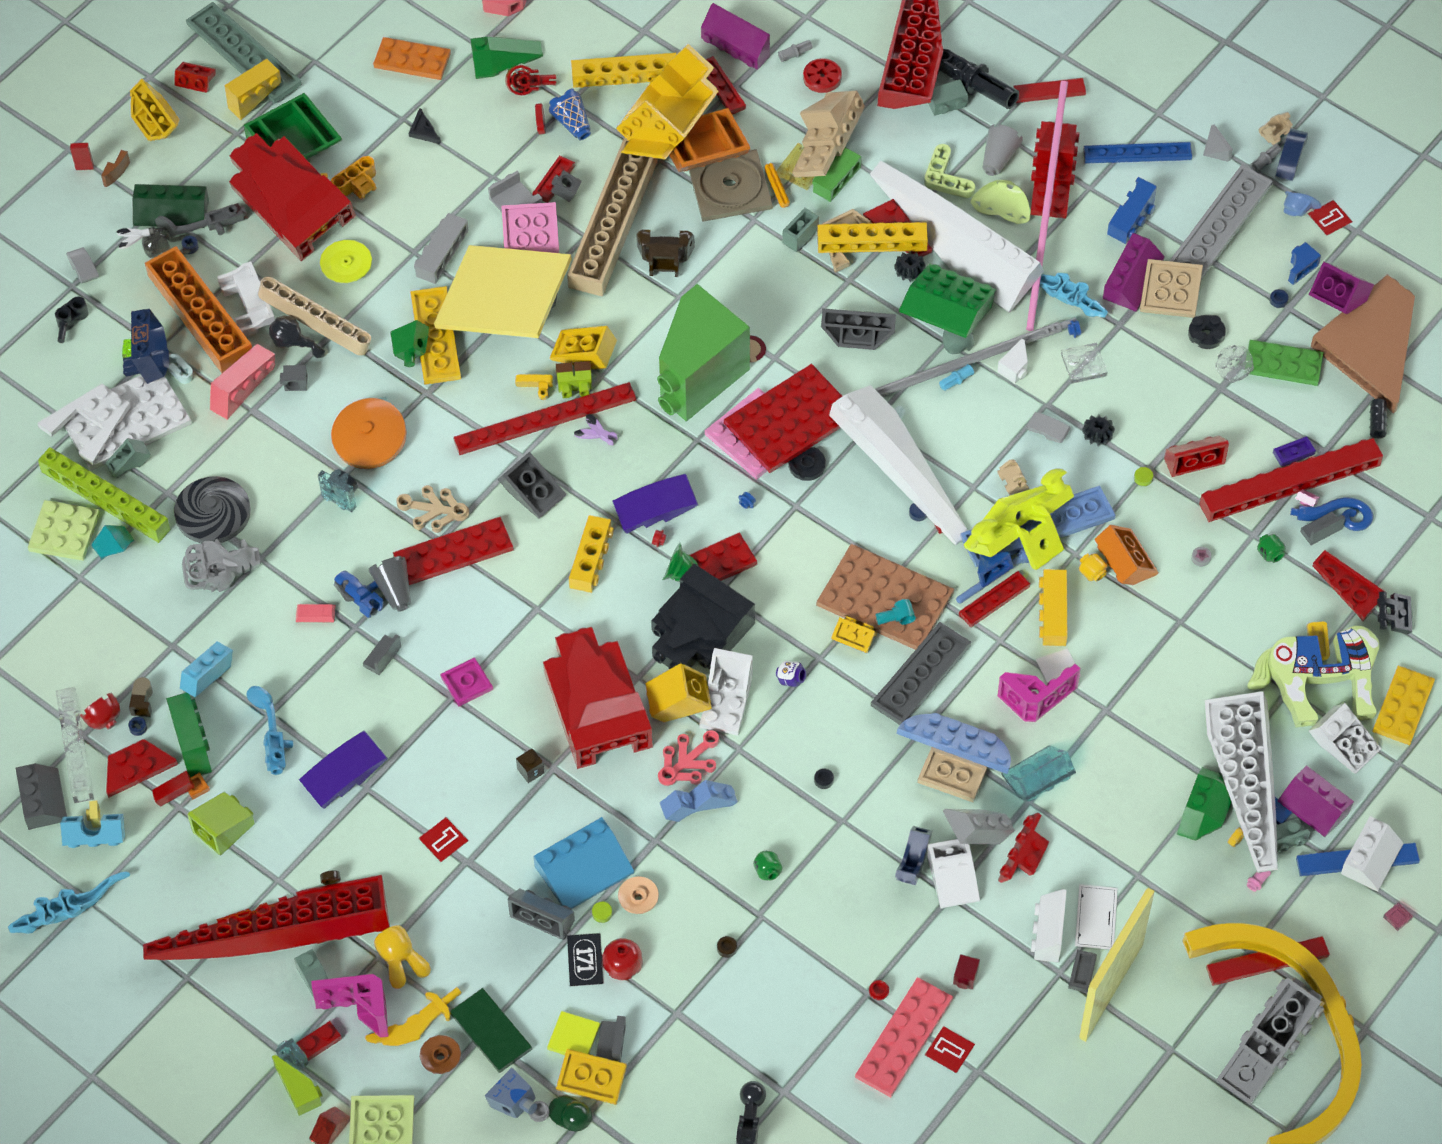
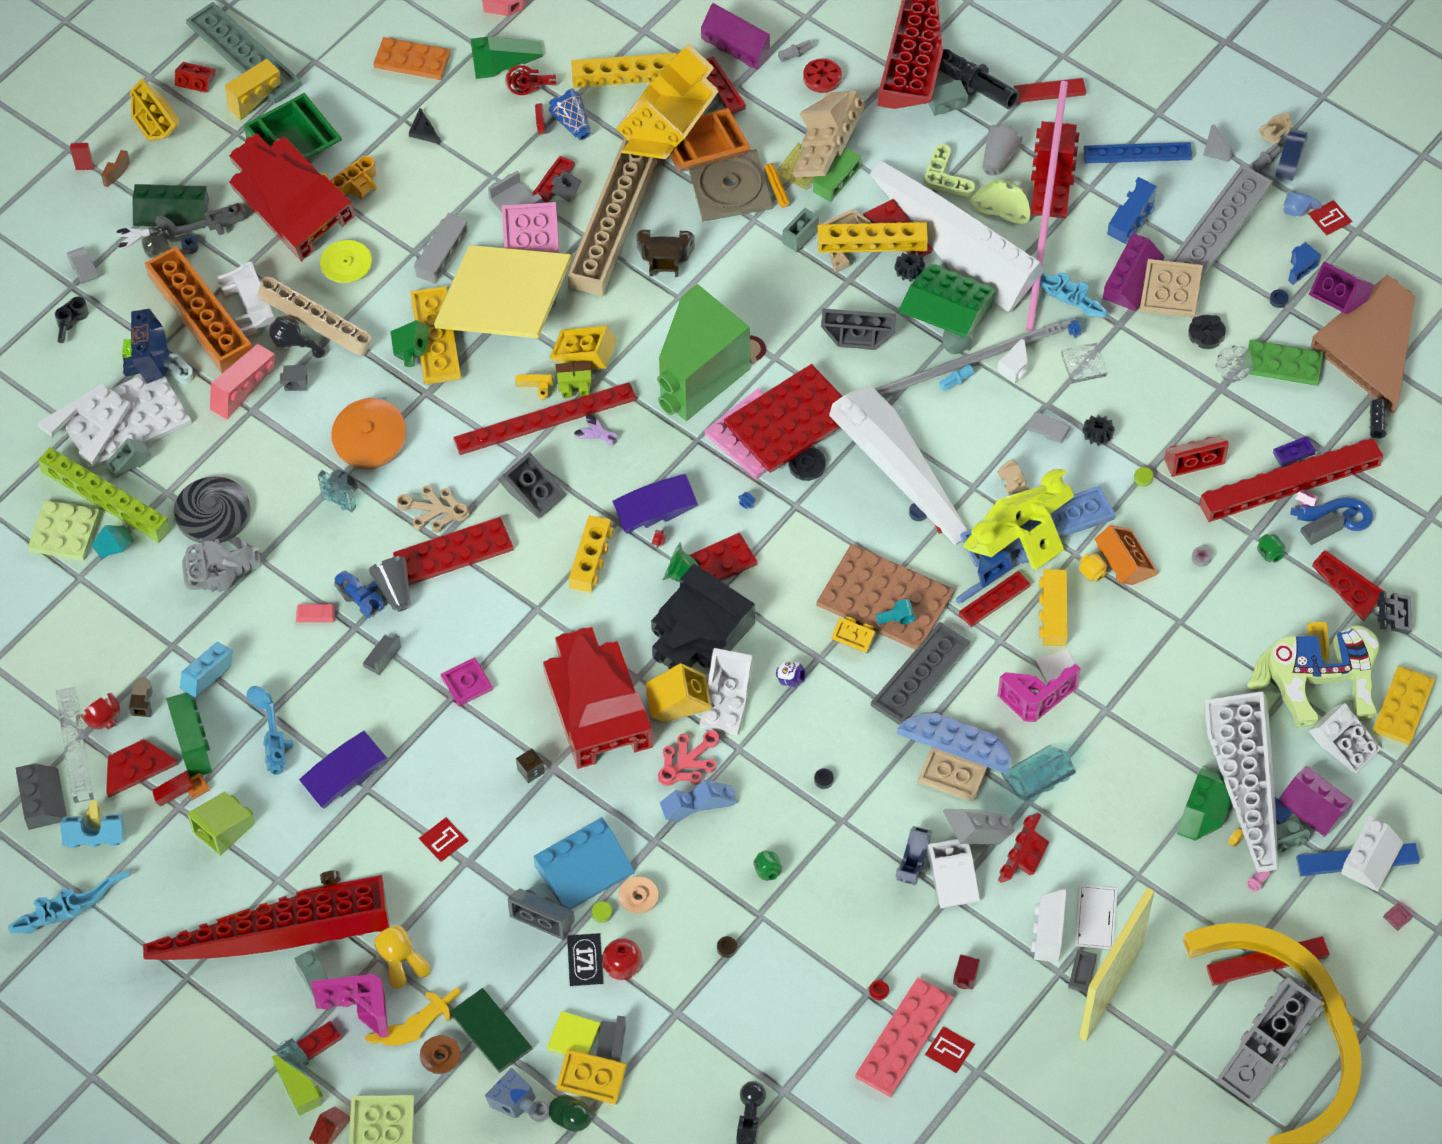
(134, 731): dark blue bush -> none

